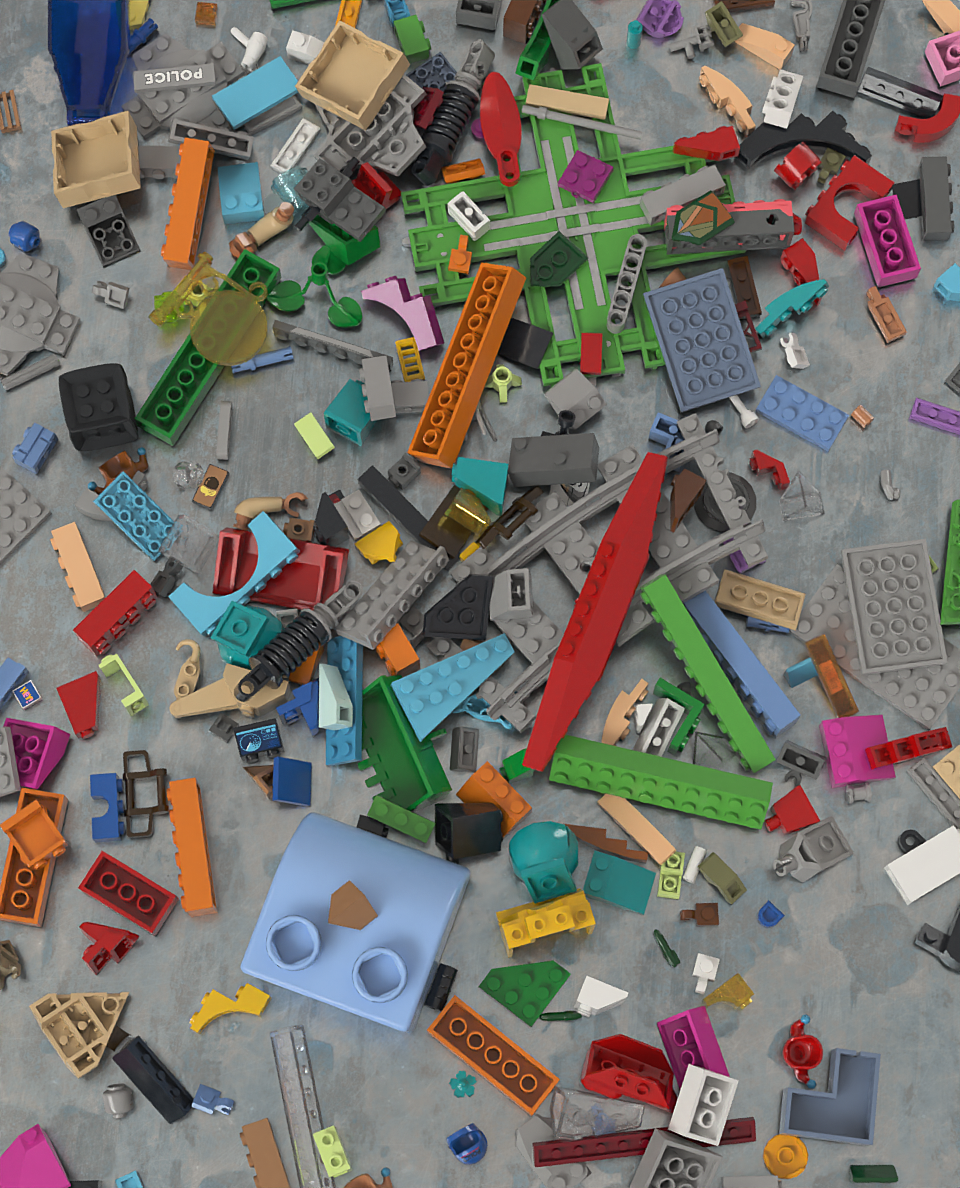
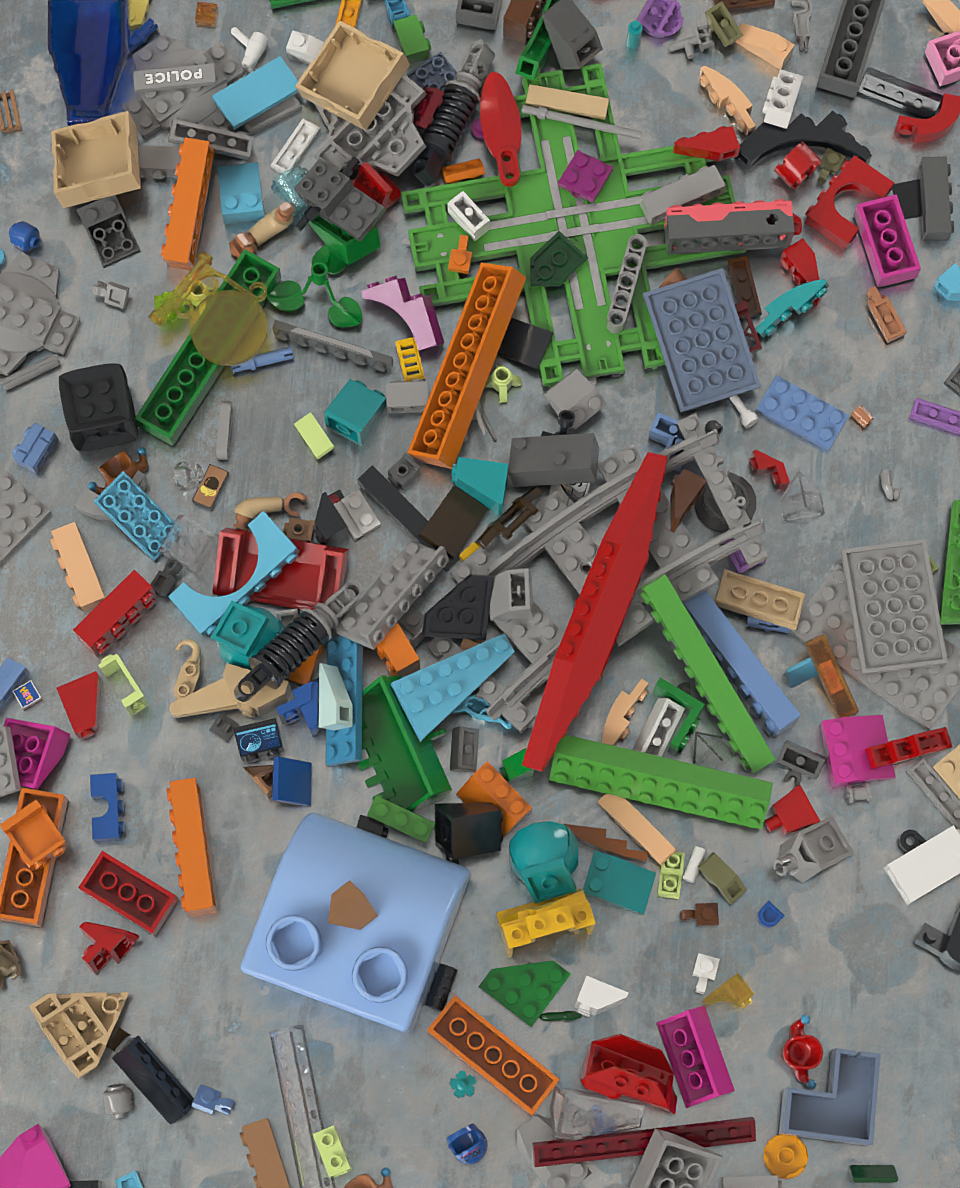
(129, 778): dark brown bar -> none
(215, 1004): yellow arch -> none
(377, 388): light grey brick -> none
(380, 544): yellow slope -> none
(469, 511): clear yellow slope -> none
(591, 353): red tile -> none
(641, 715): white slope -> none
(670, 955): dark green piece -> none
(701, 220): tile -> none
(703, 1105): white slope -> none
(795, 354): white plate -> none

